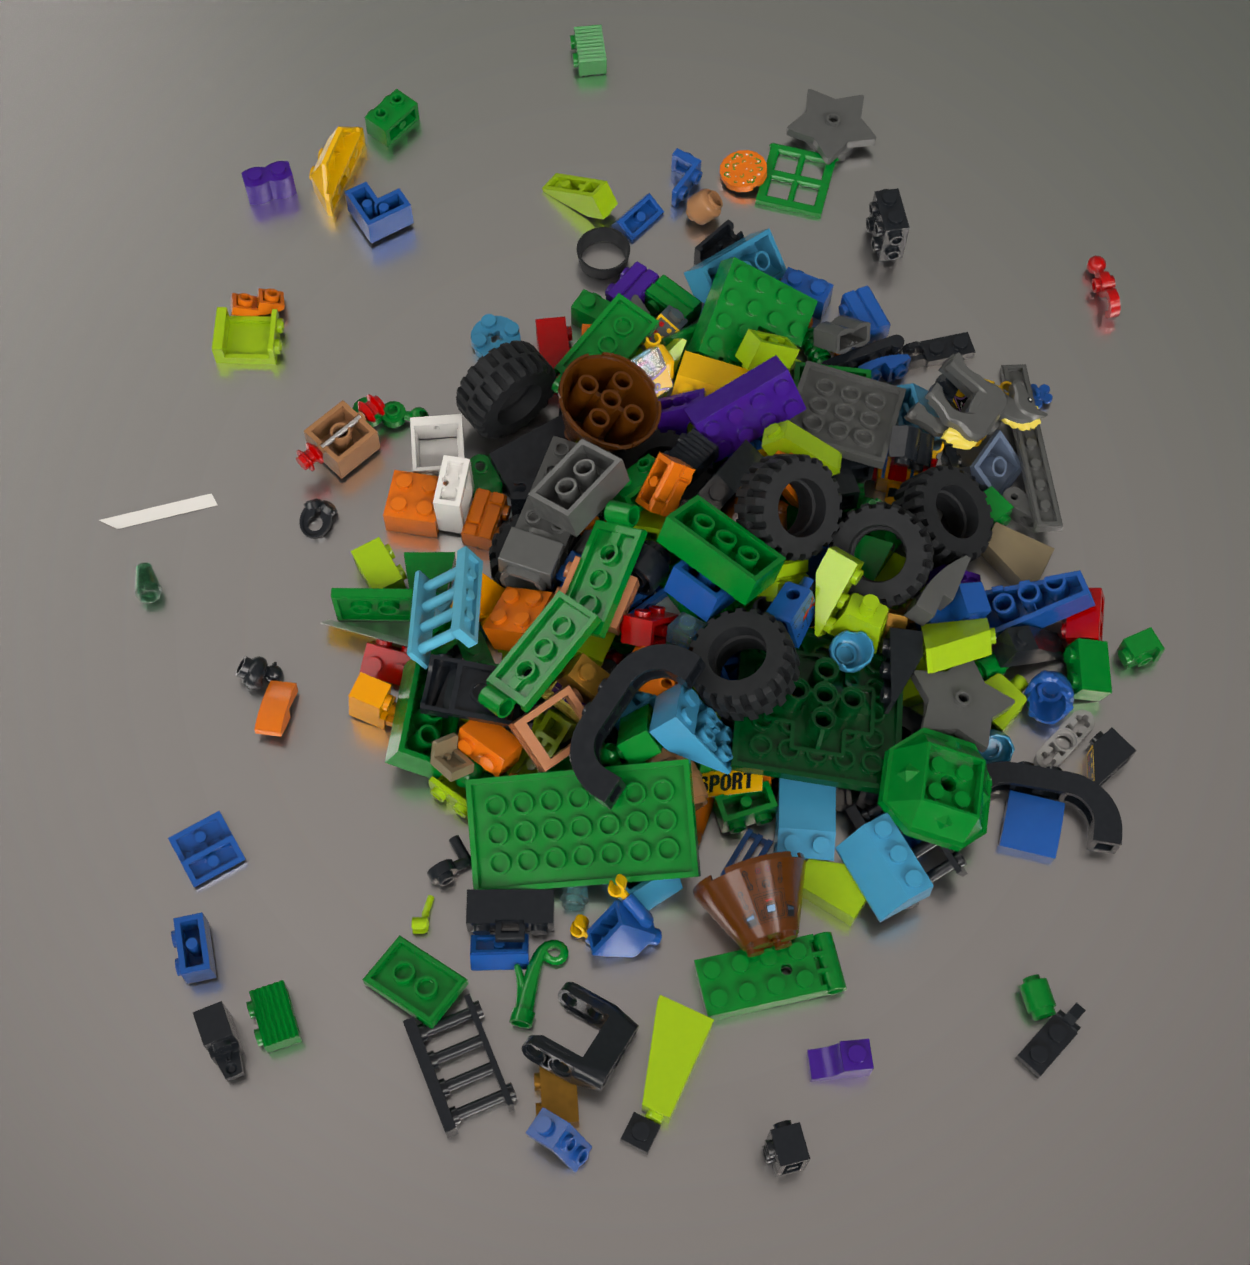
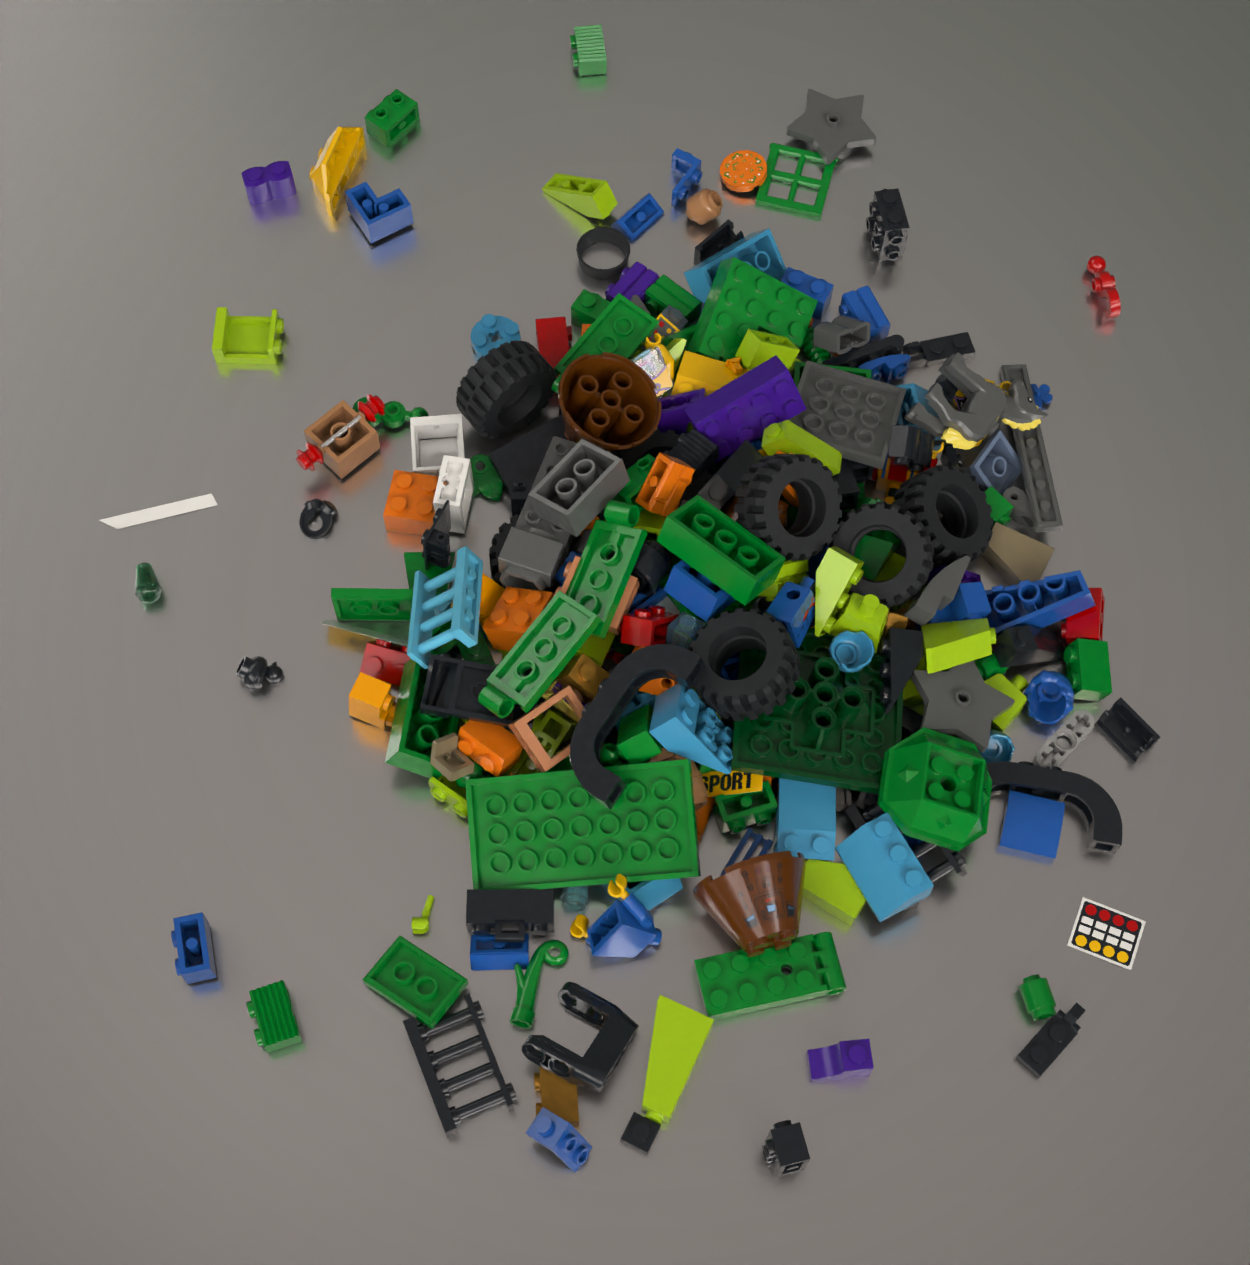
(206, 849): blue slope -> none
(221, 1039): black hinge -> none
(262, 304): orange slope -> none
(275, 707): orange slope -> none
(377, 566): lime brick -> none
(436, 540): none -> black hinge
(444, 871): black plate -> none
(485, 518): orange brick -> none
(734, 364): none -> light orange piece
(1106, 933): none -> sticker
(1107, 755): black slope -> none
(1127, 731): none -> black hinge
(1140, 648): green brick -> none

